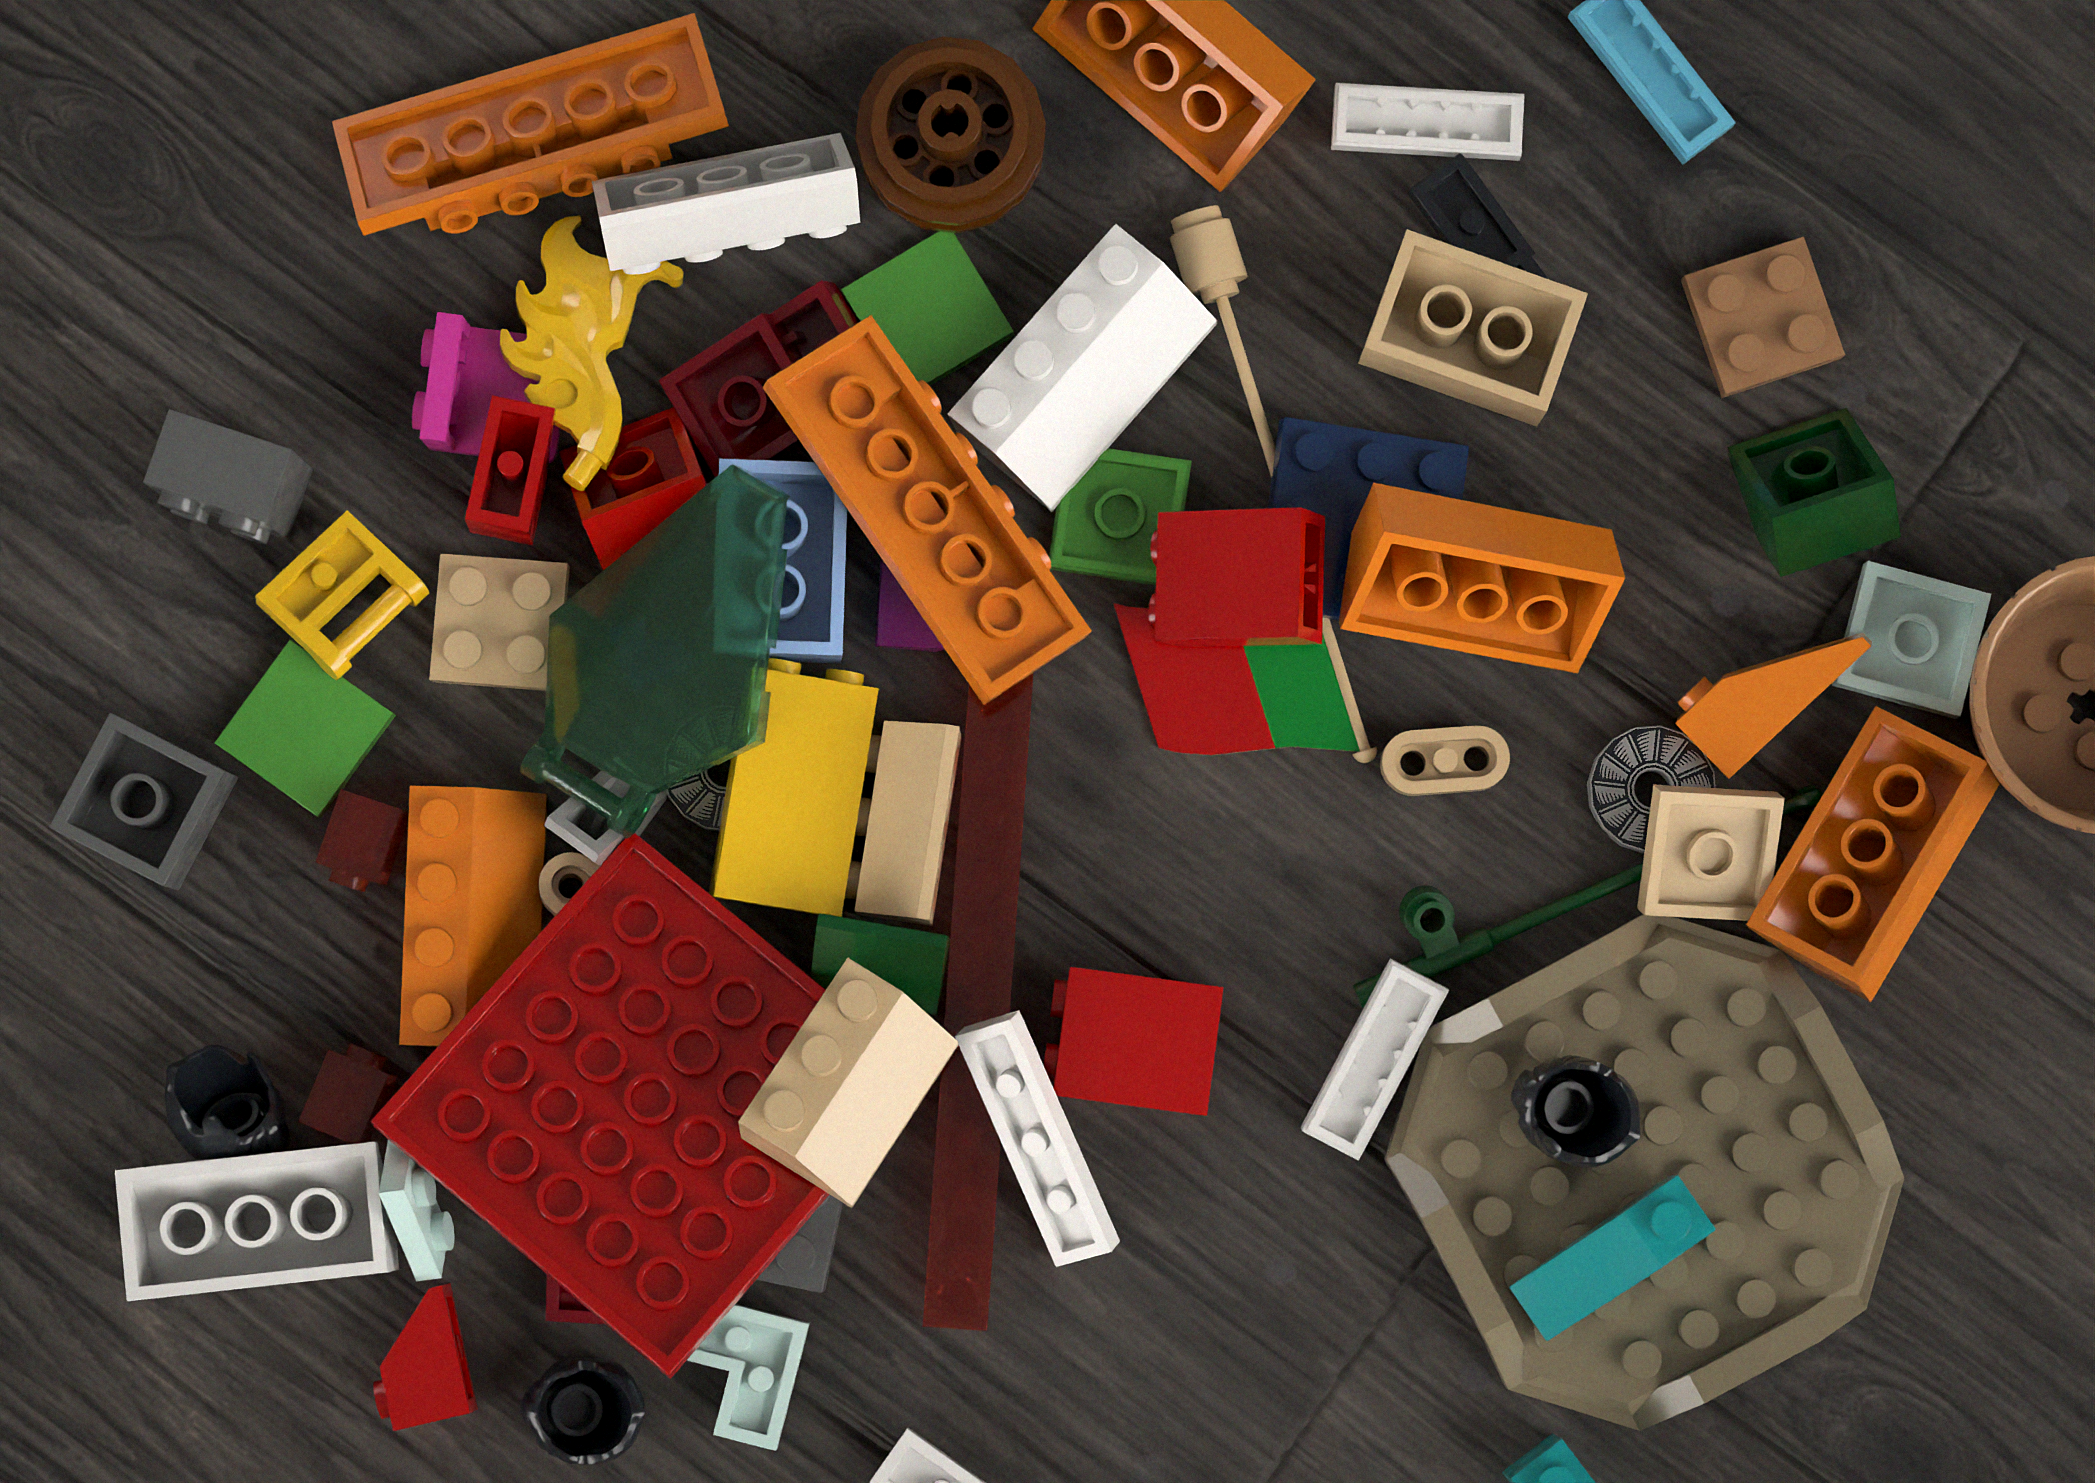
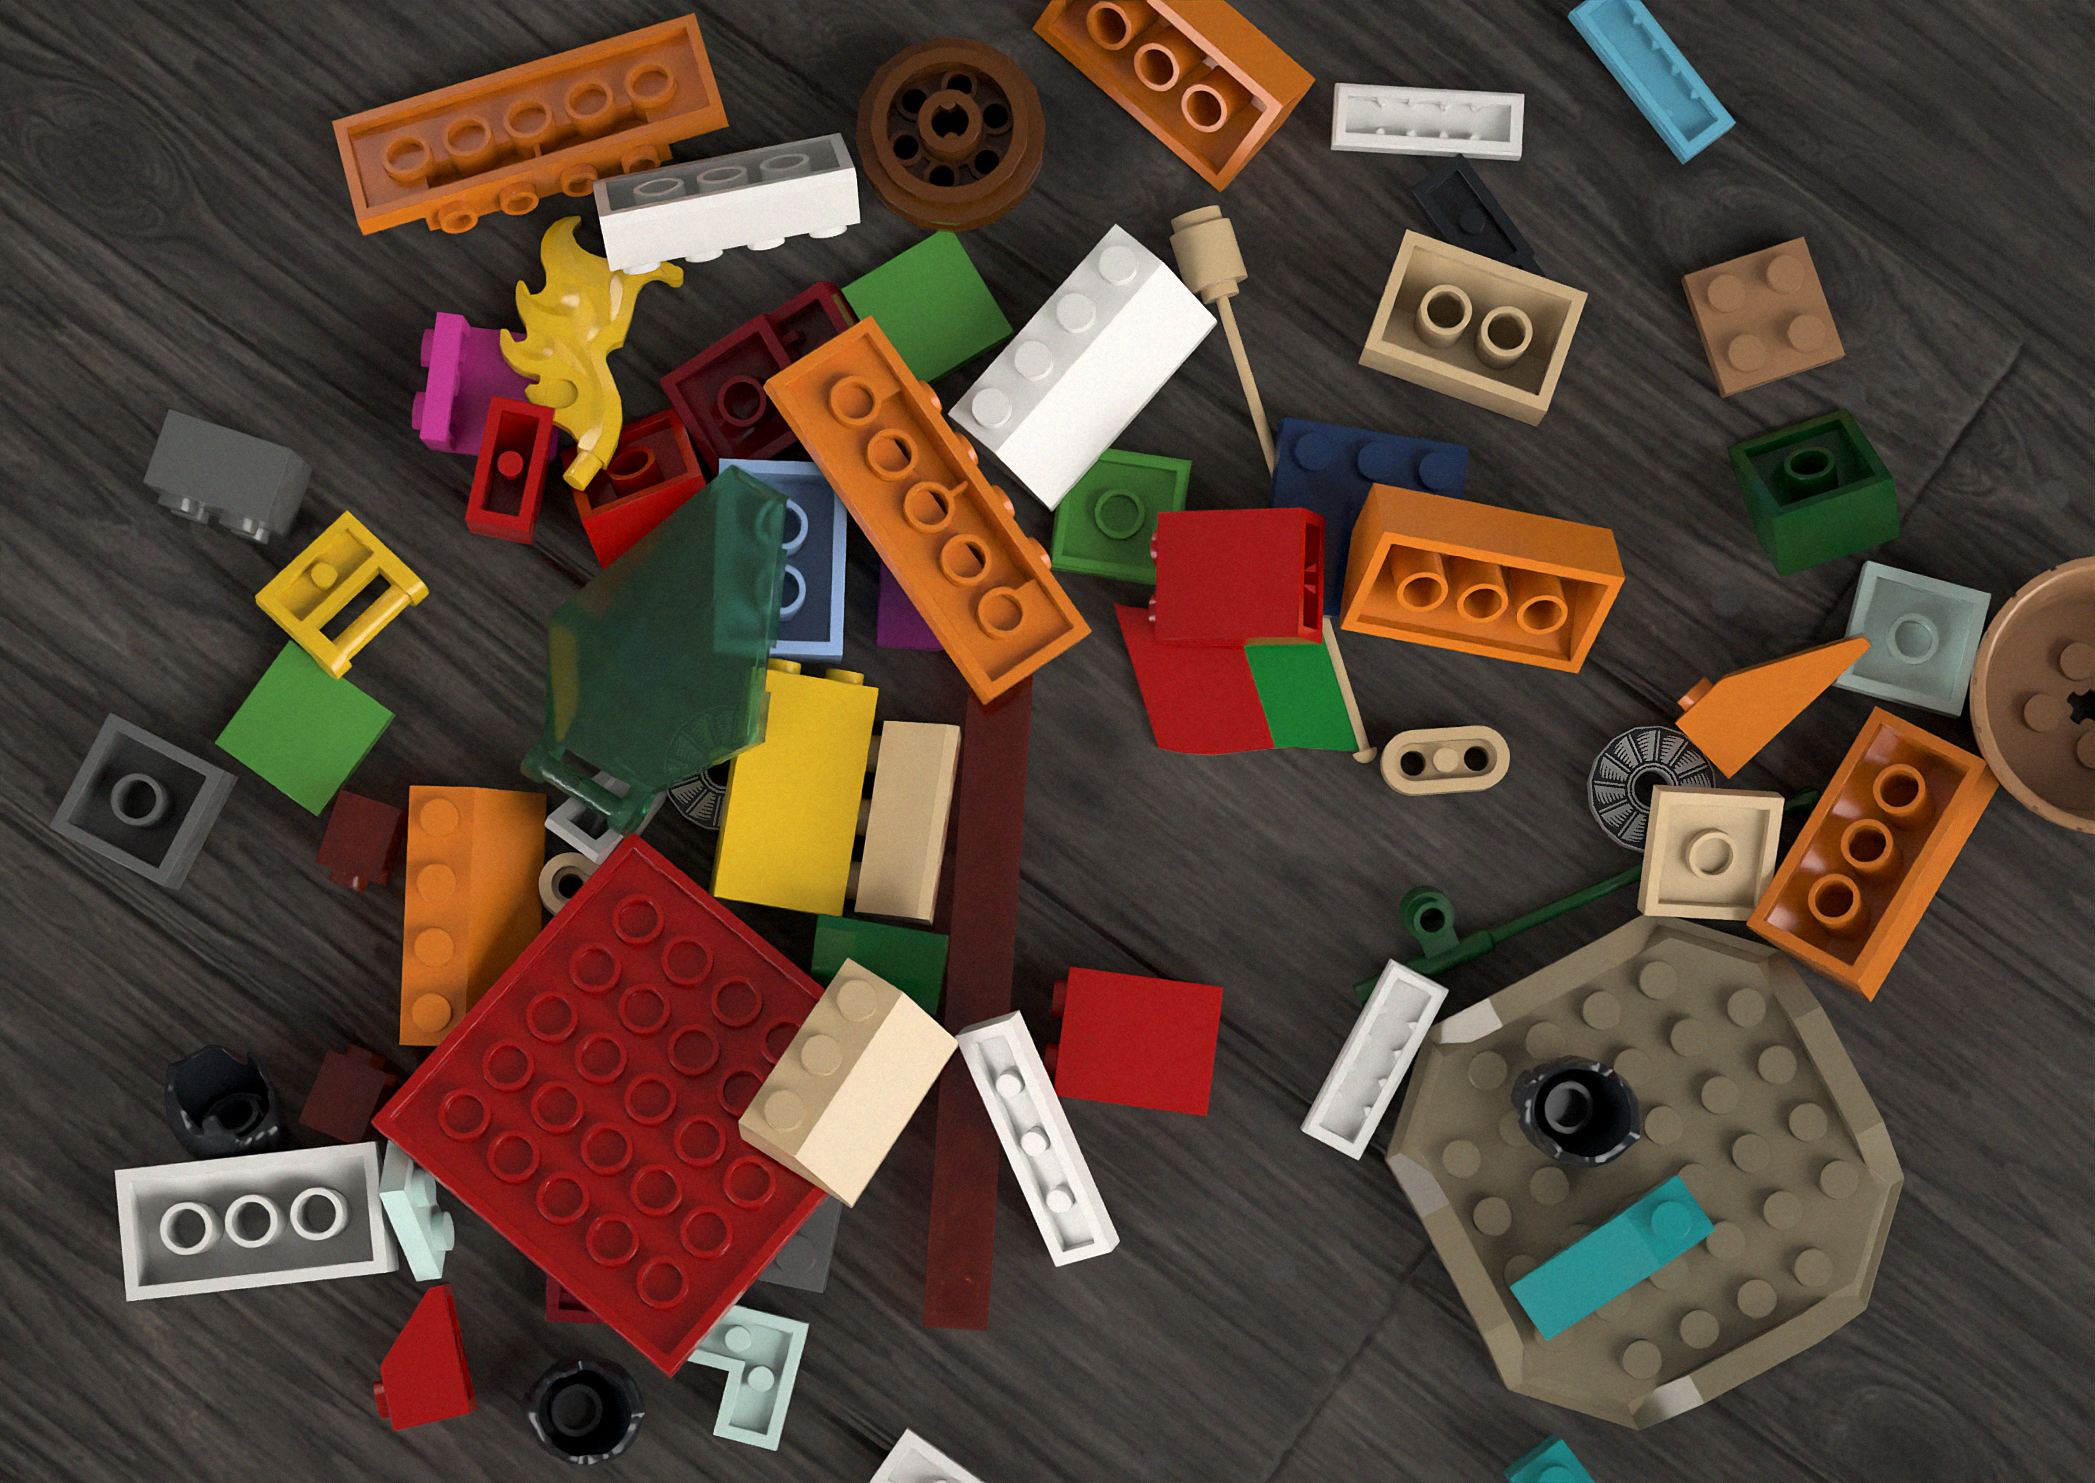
(495, 620): tan plate -> none

